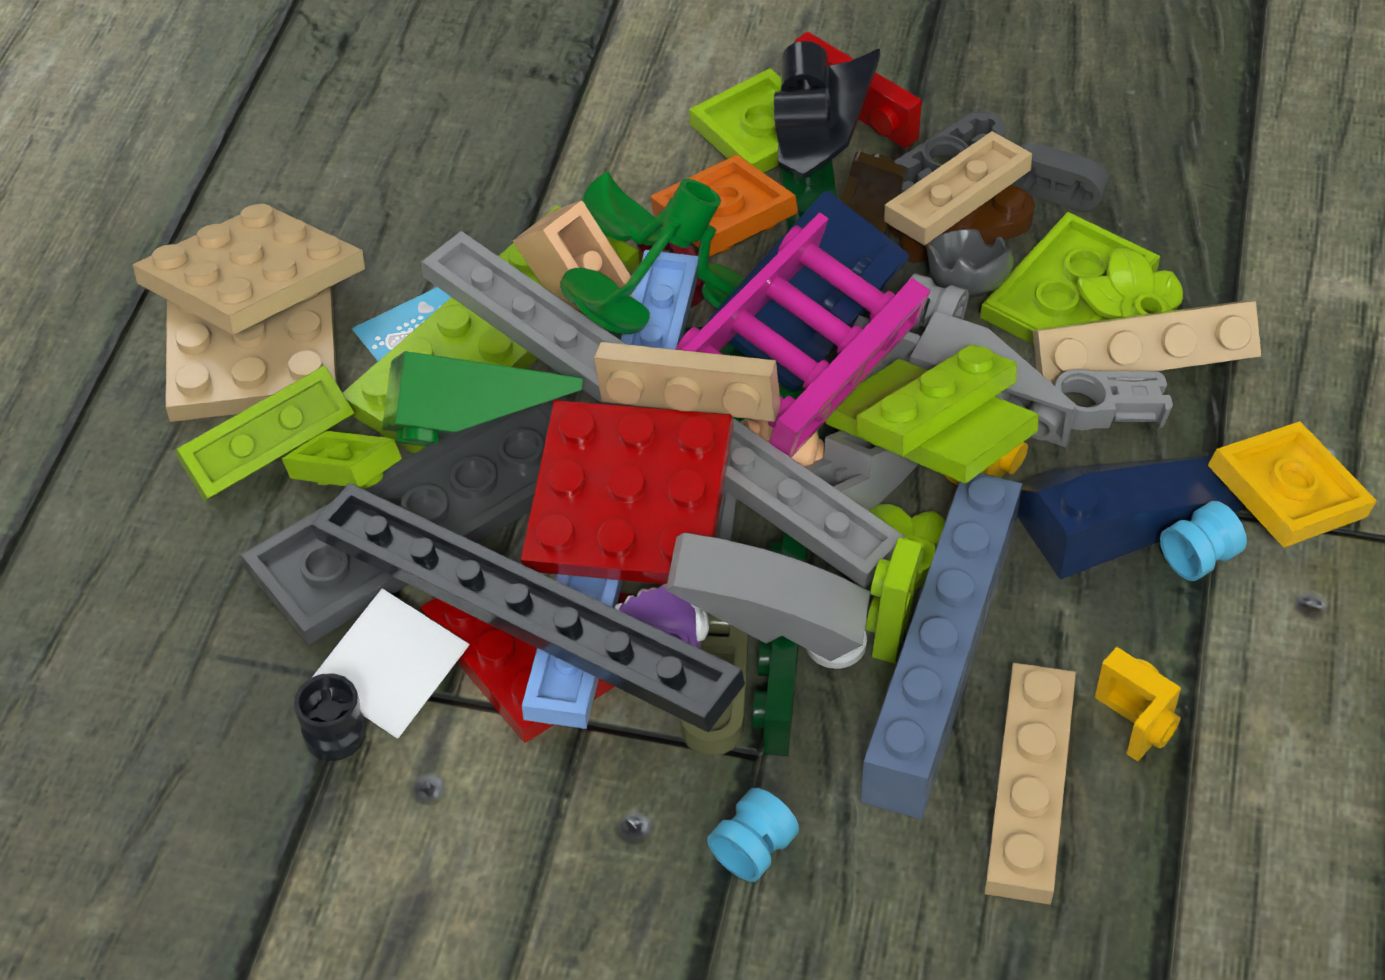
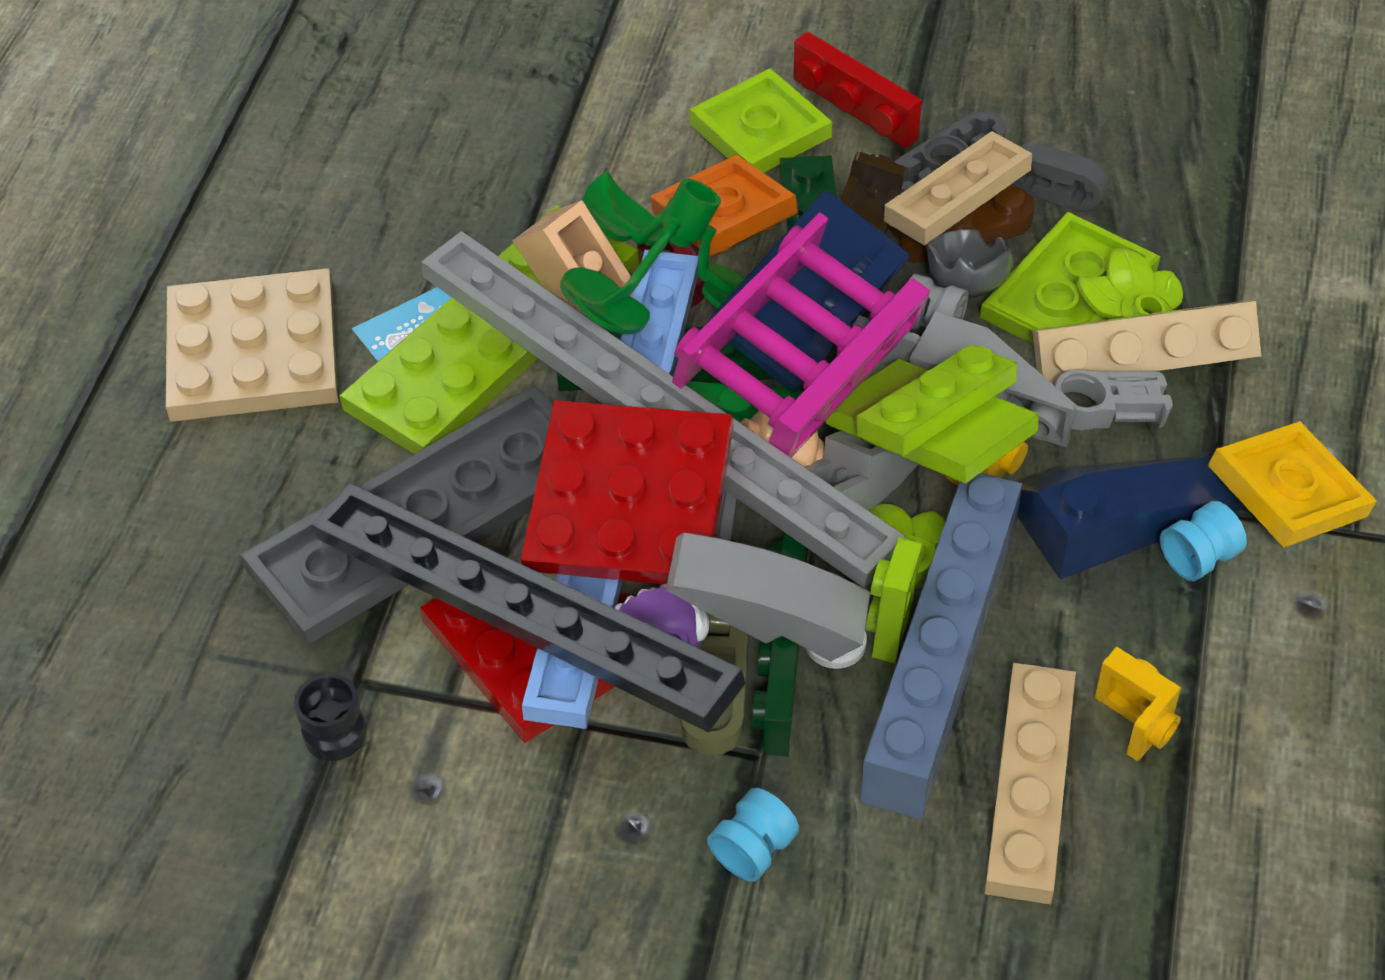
(248, 267): tan plate -> none
(264, 433): lime plate -> none
(342, 459): lime plate -> none
(394, 660): white sticker -> none
(445, 395): green slope -> none
(688, 381): tan plate -> none
(818, 105): black panel -> none

